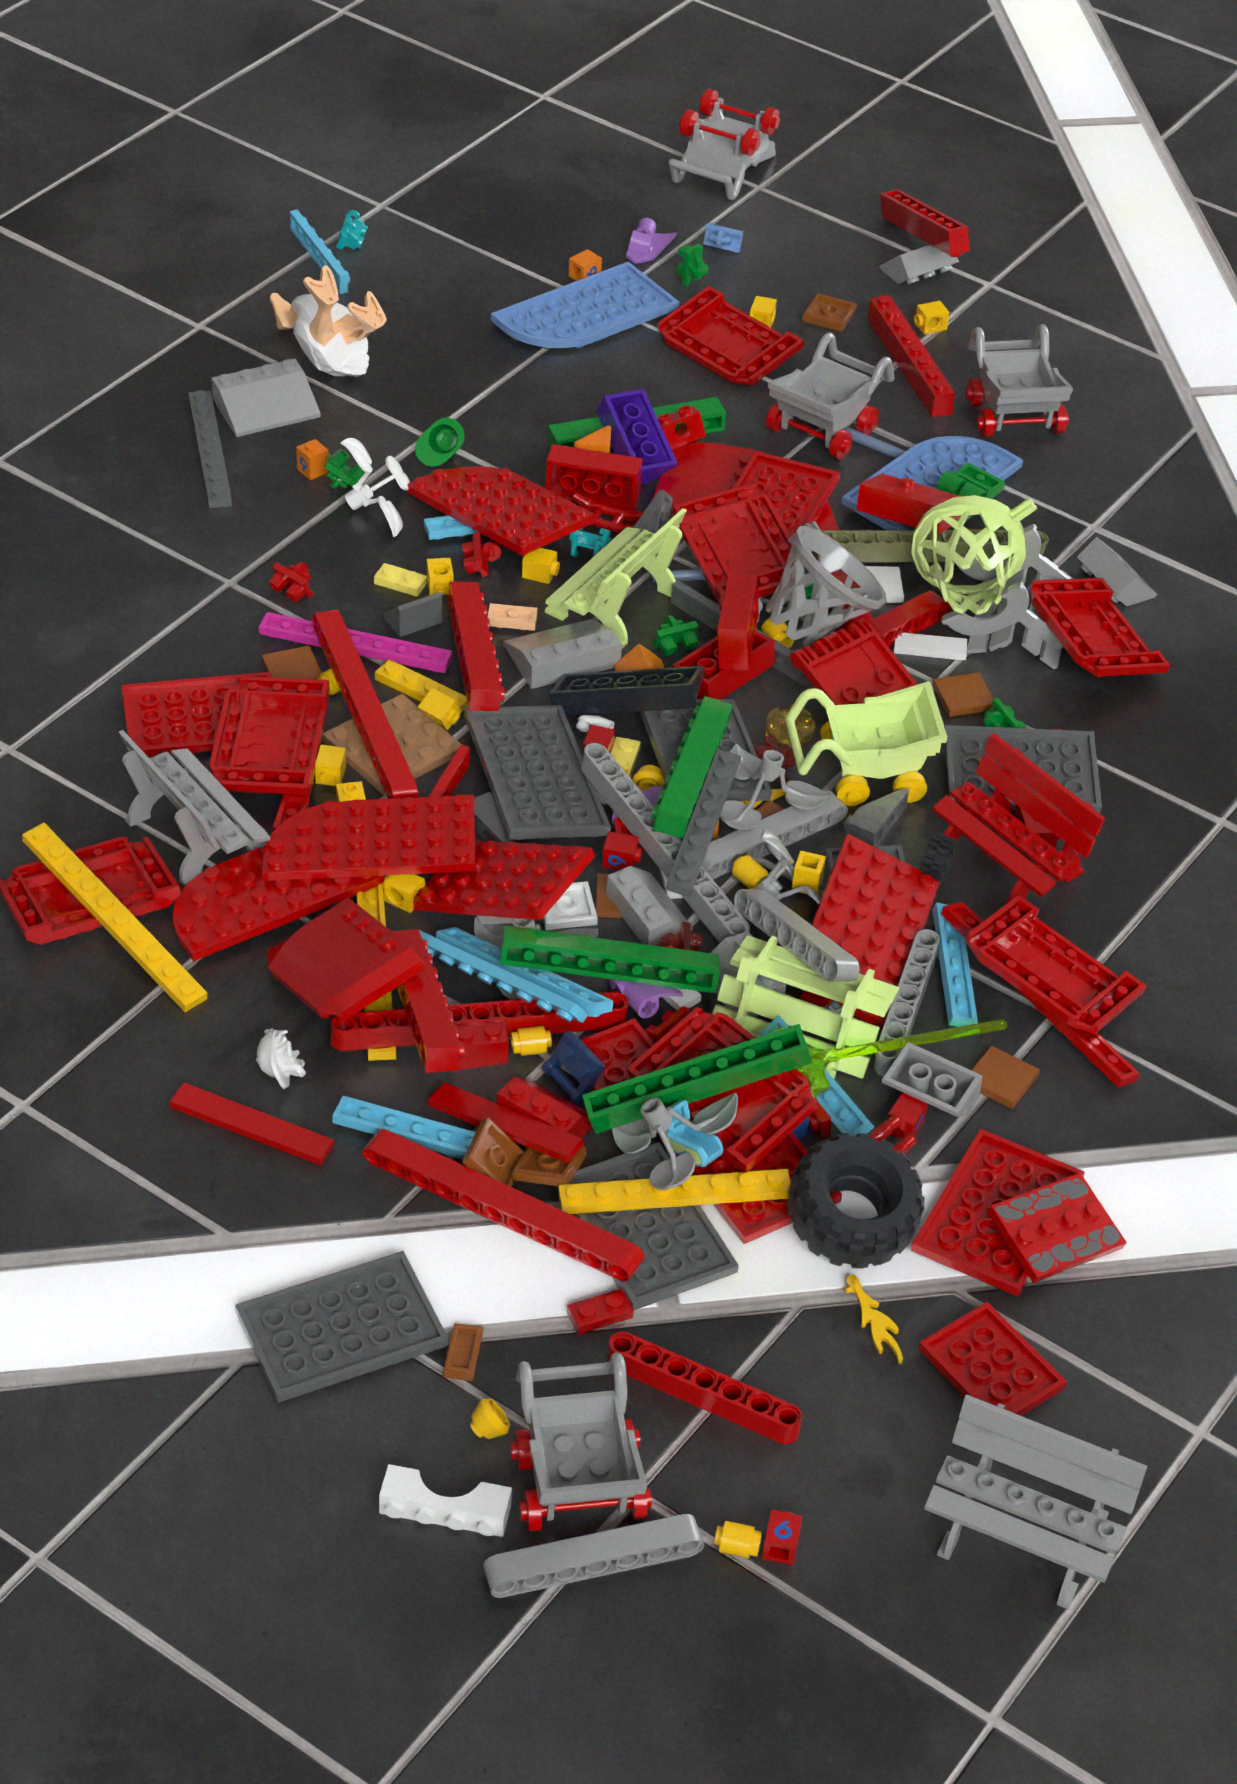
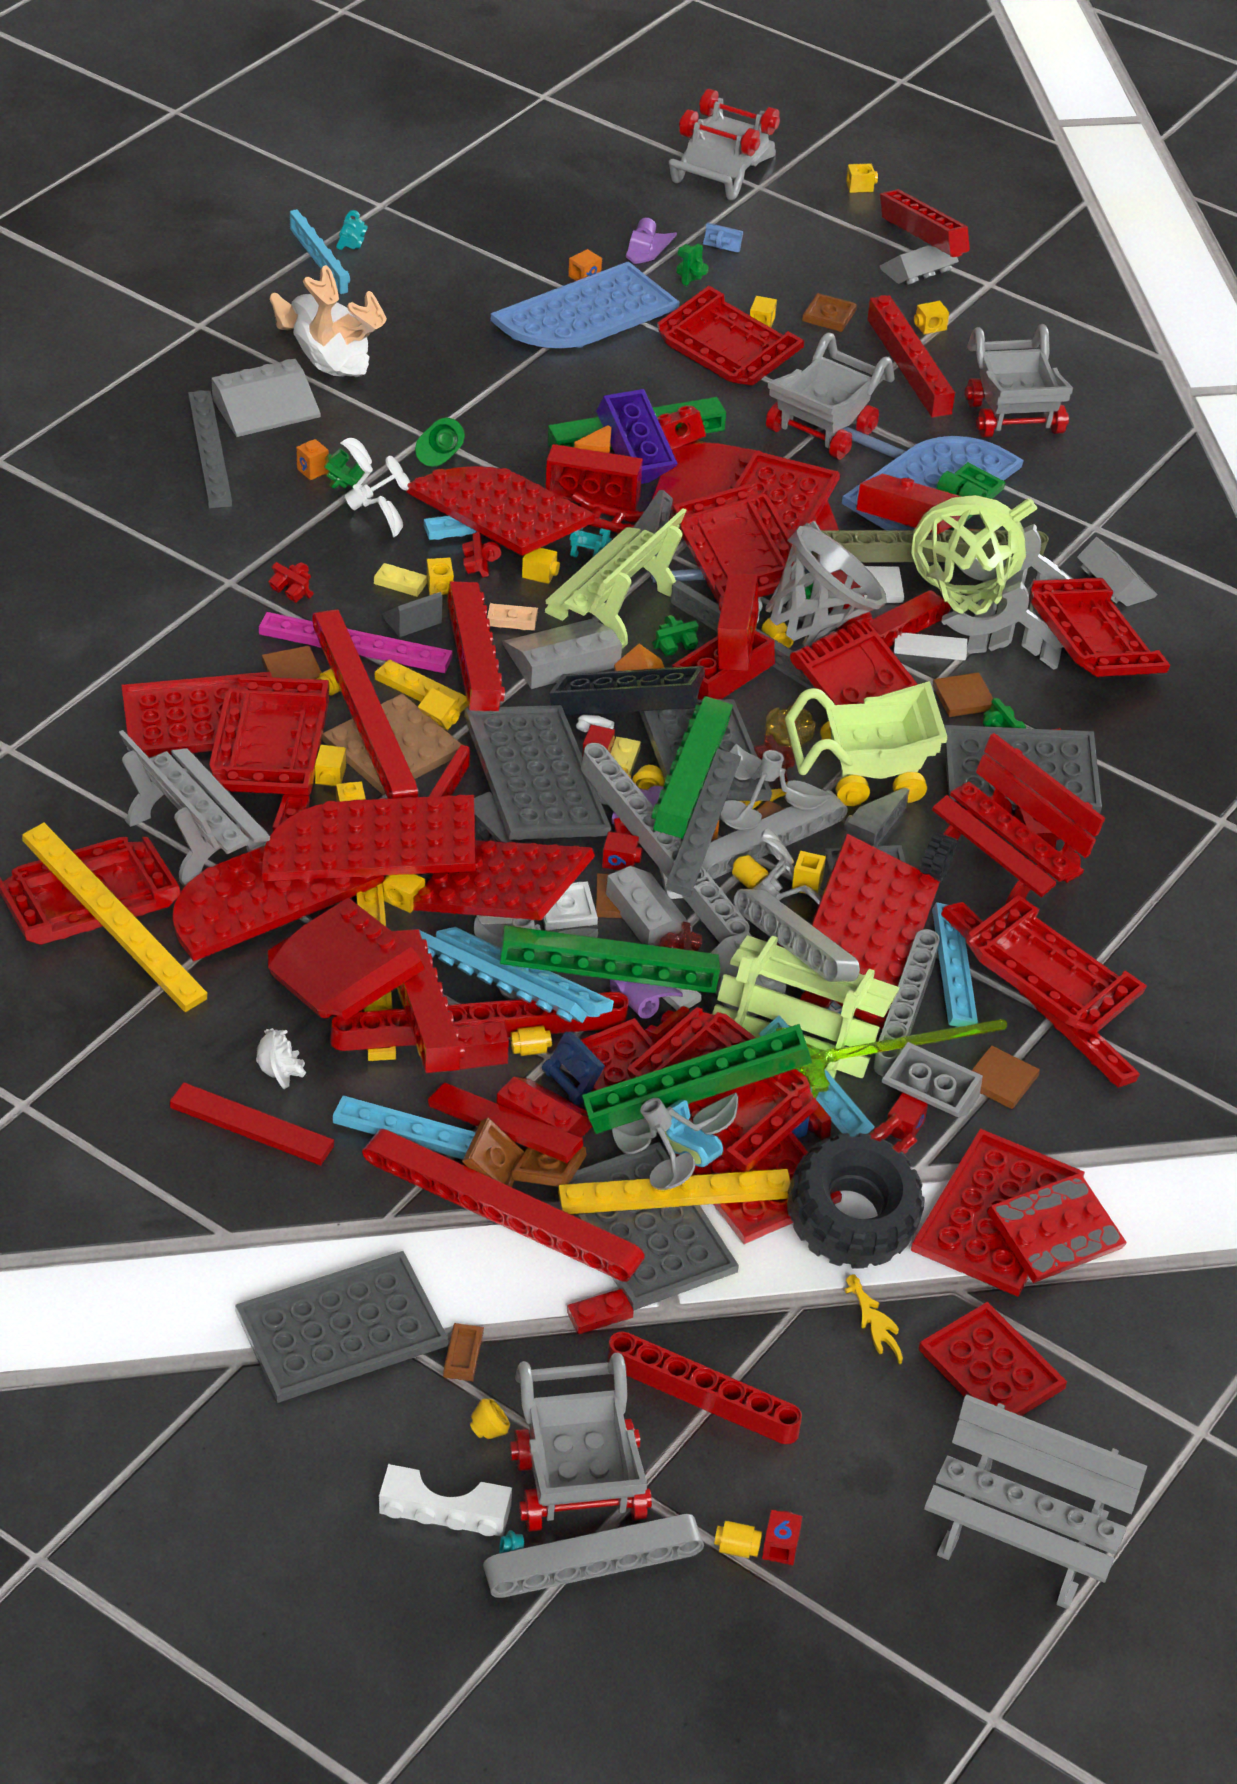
(511, 1542): none -> teal plate
(861, 178): none -> yellow brick

